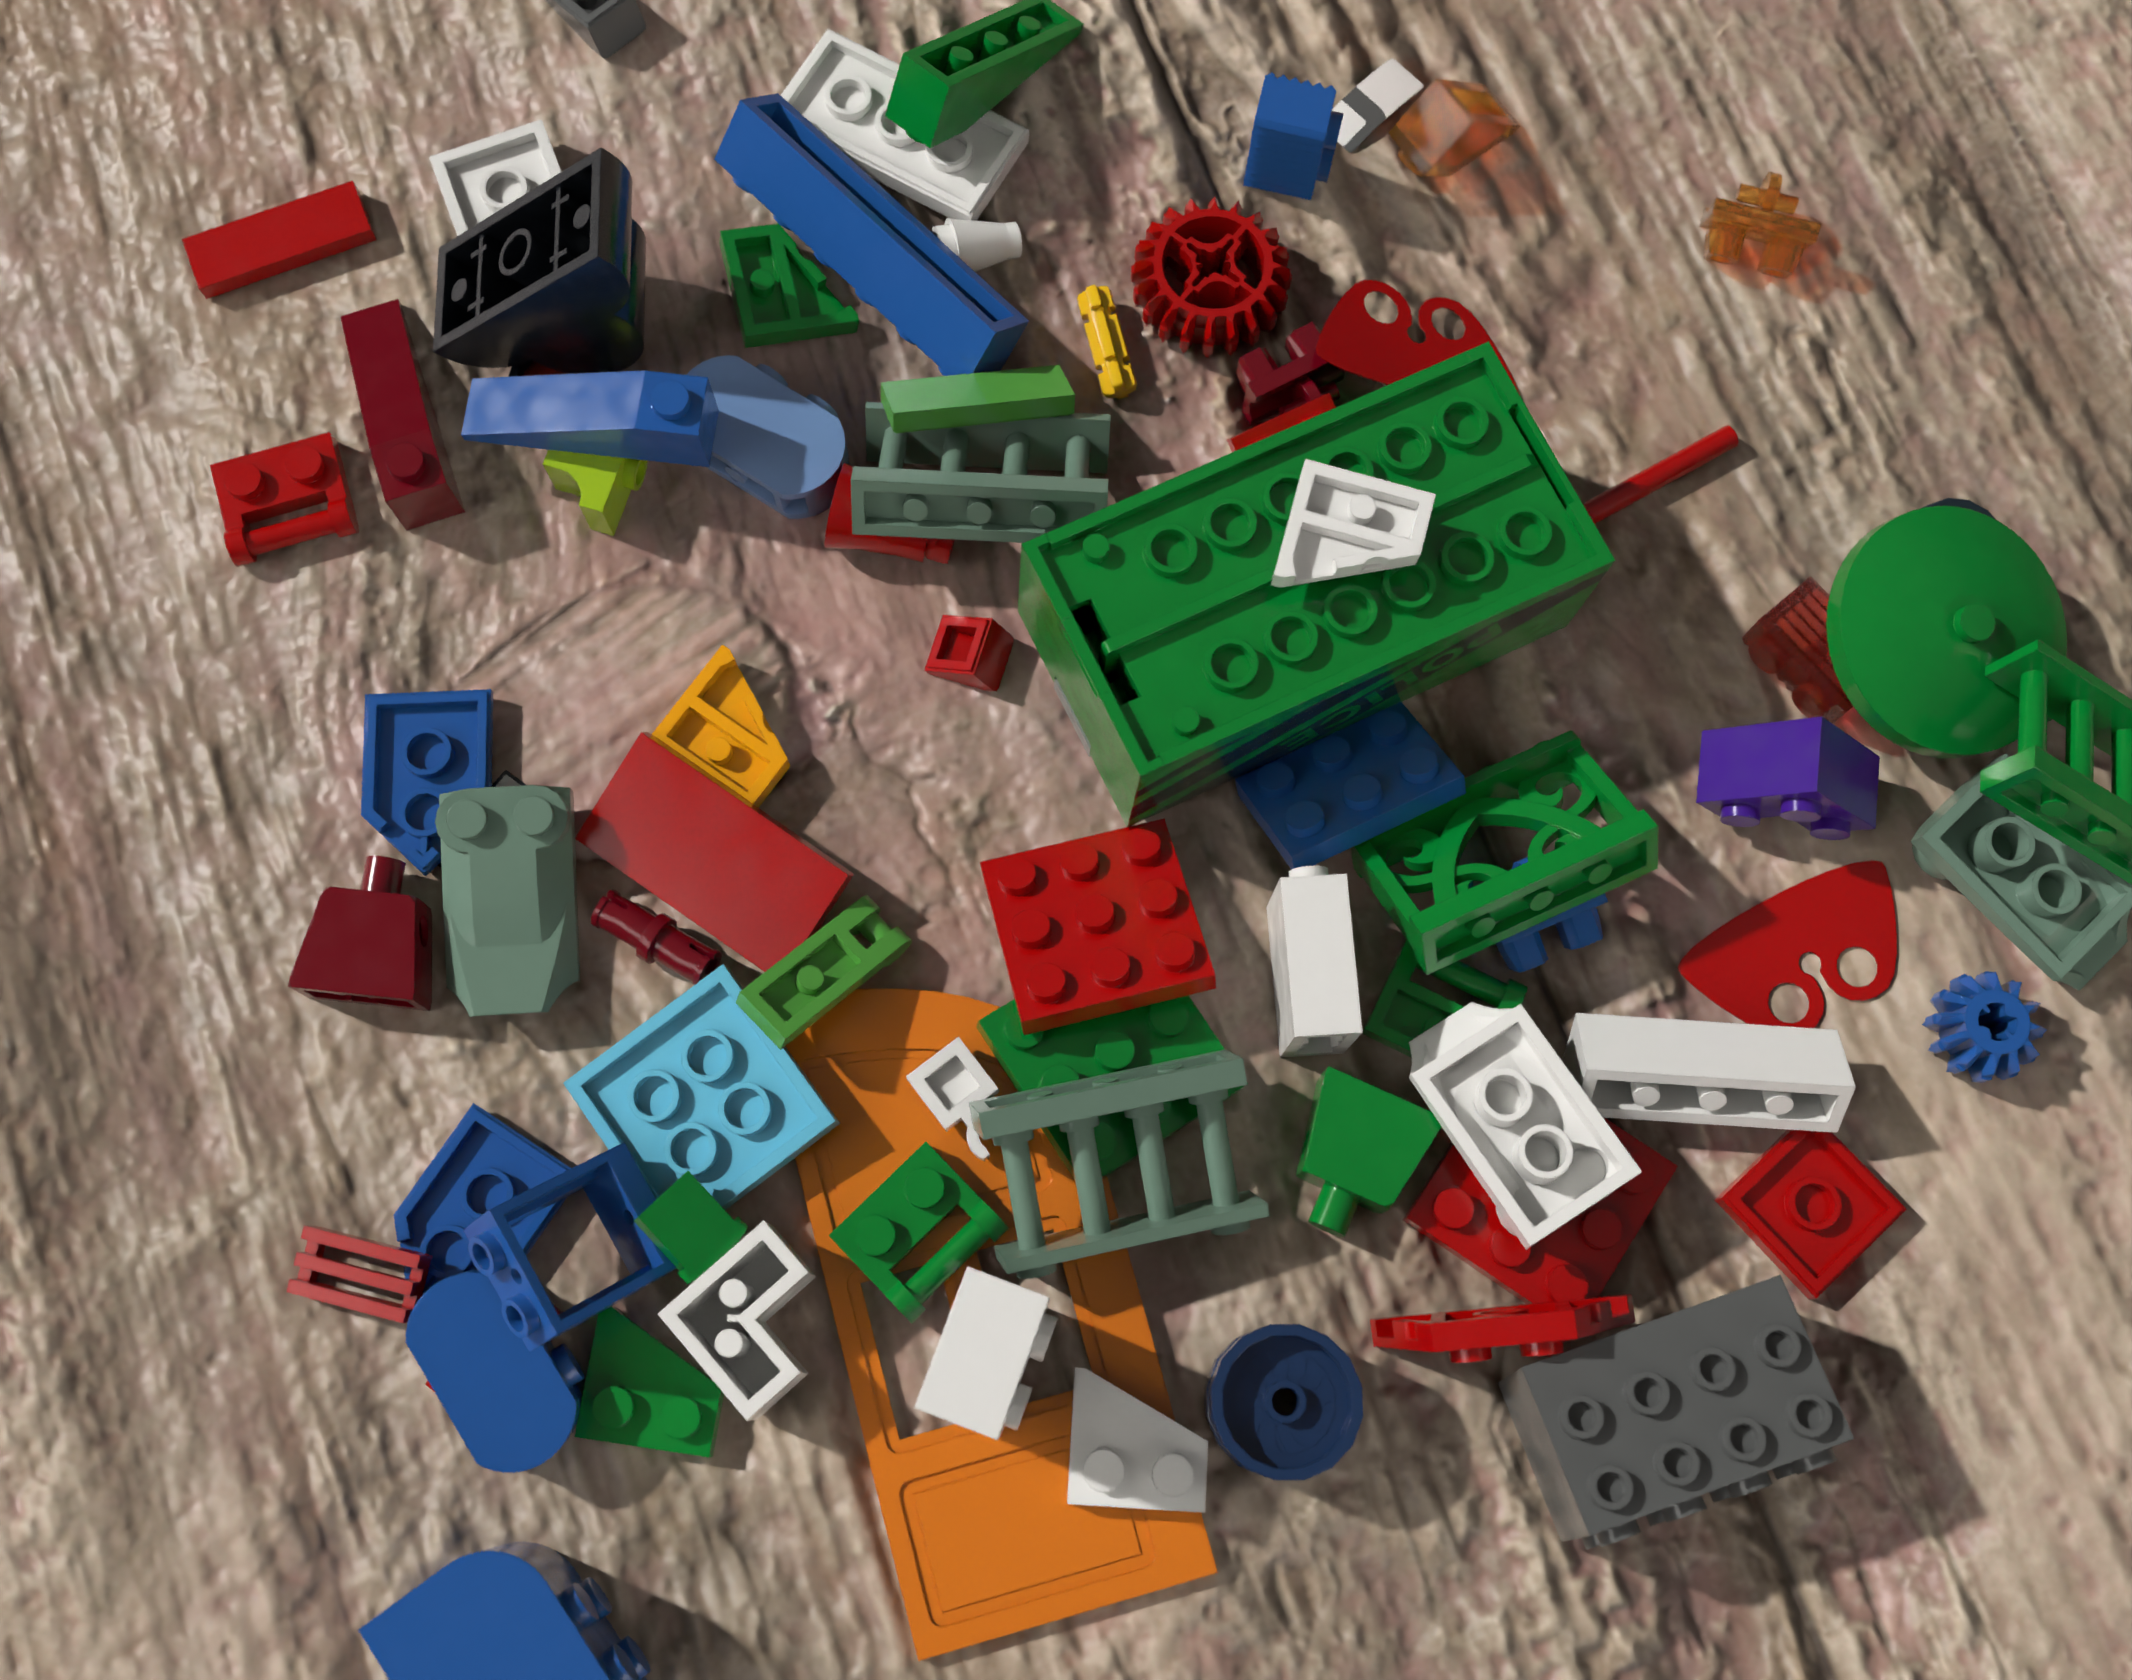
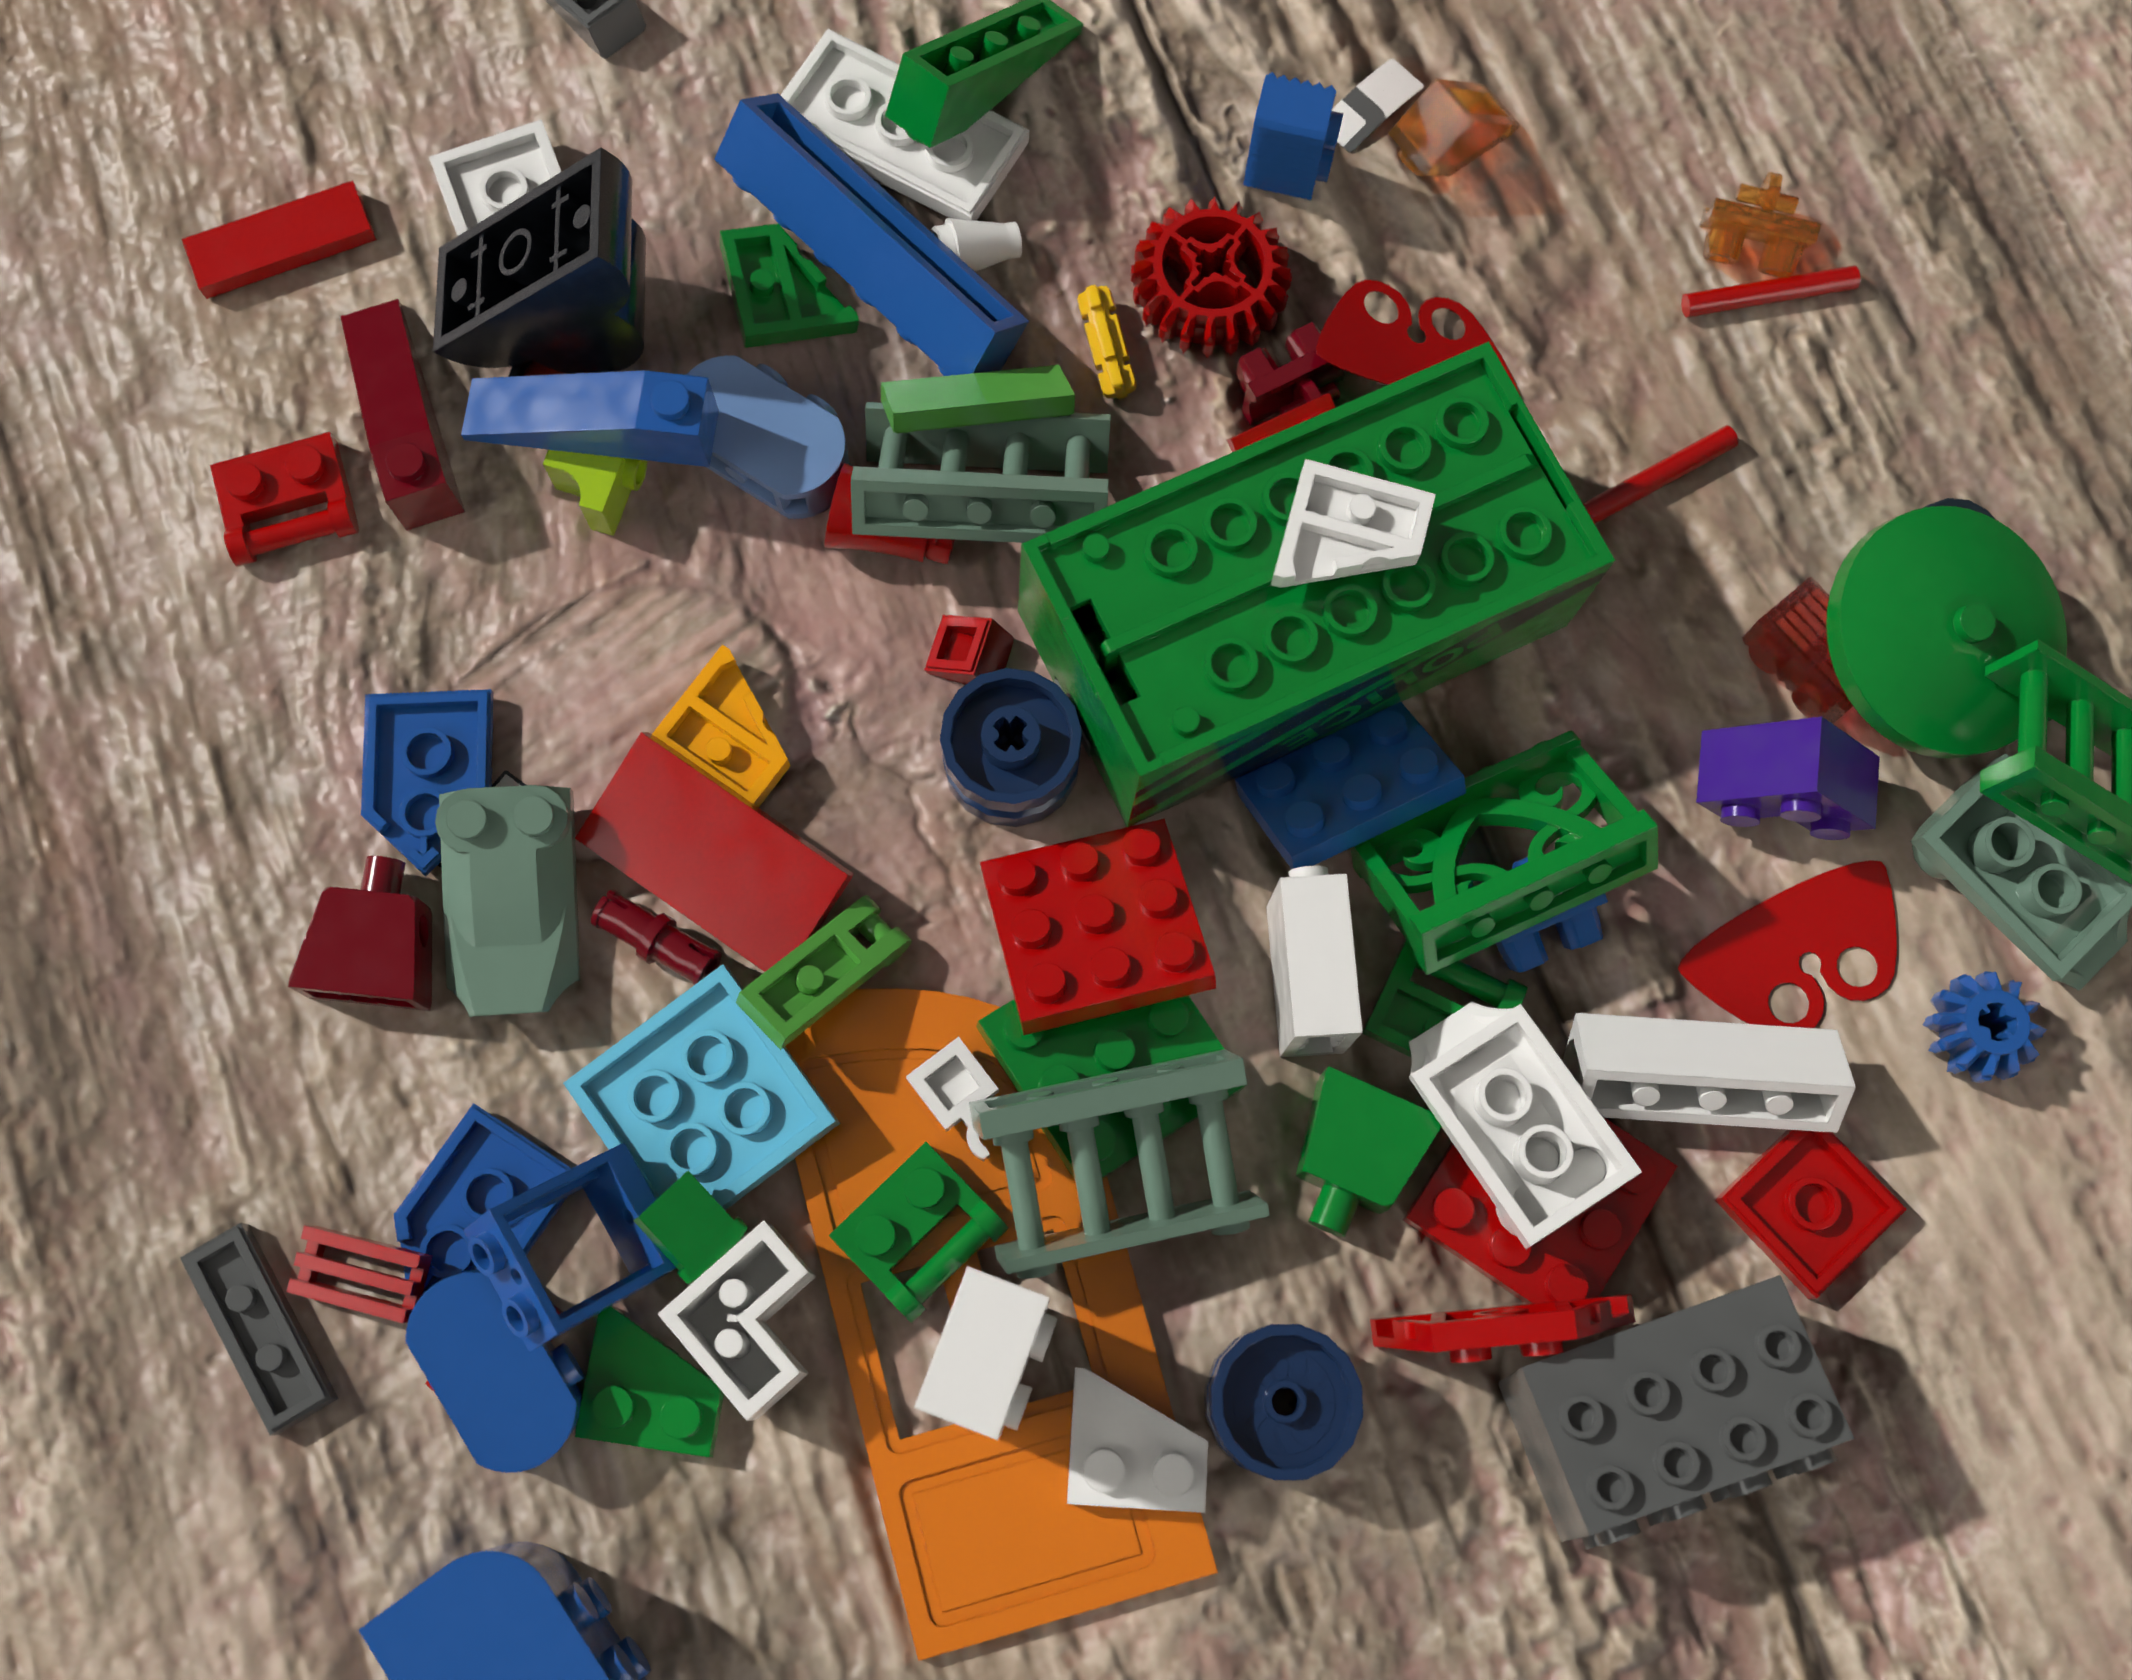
(259, 1329): none -> dark grey tile
(1011, 711): none -> dark blue wheel
(1770, 291): none -> red bar

